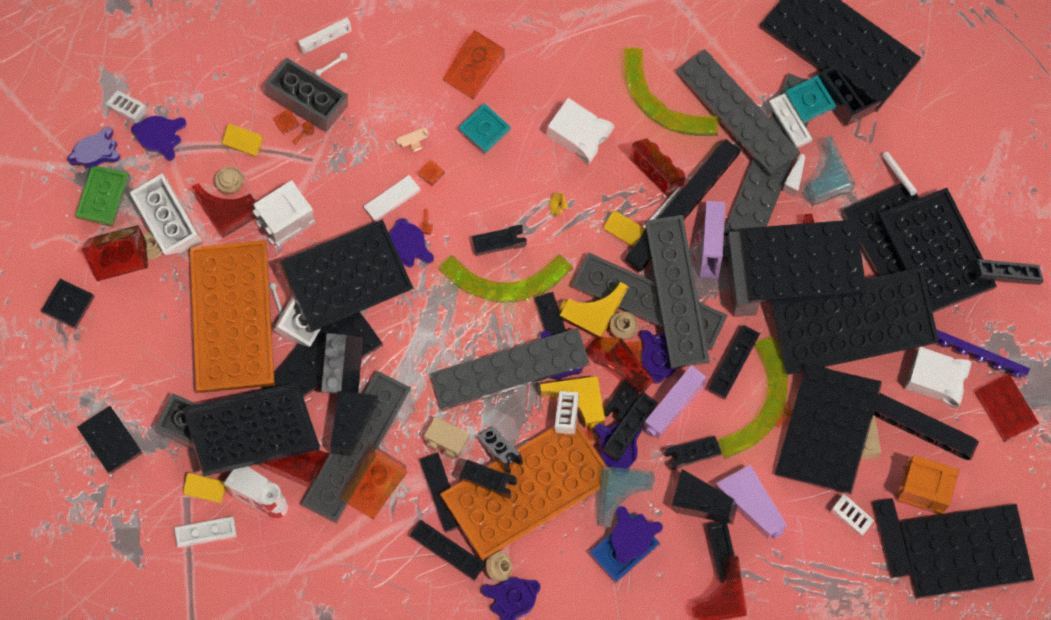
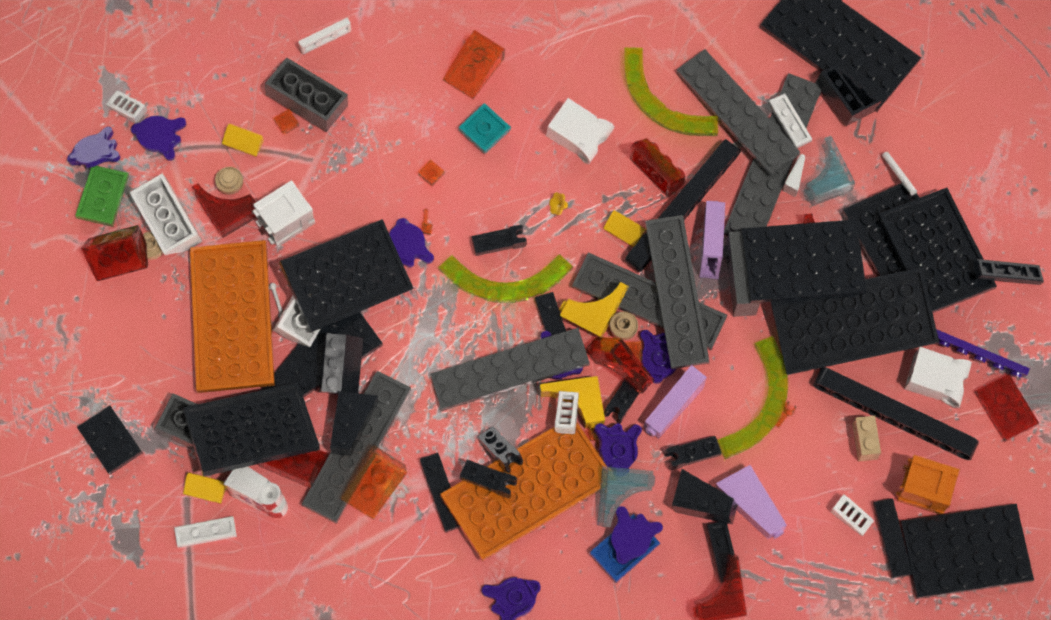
(68, 303): black plate -> none
(308, 130): clear orange hand -> none
(343, 56): white hinge -> none
(392, 198): white tile -> none
(413, 138): light nougat piece -> none
(446, 438): tan brick -> none
(447, 550): black plate -> none
(499, 566): tan plate -> none
(629, 426): black plate -> none
(656, 215): white bar -> none
(734, 362): black plate -> none
(810, 99): teal plate -> none
(828, 429): black plate -> none

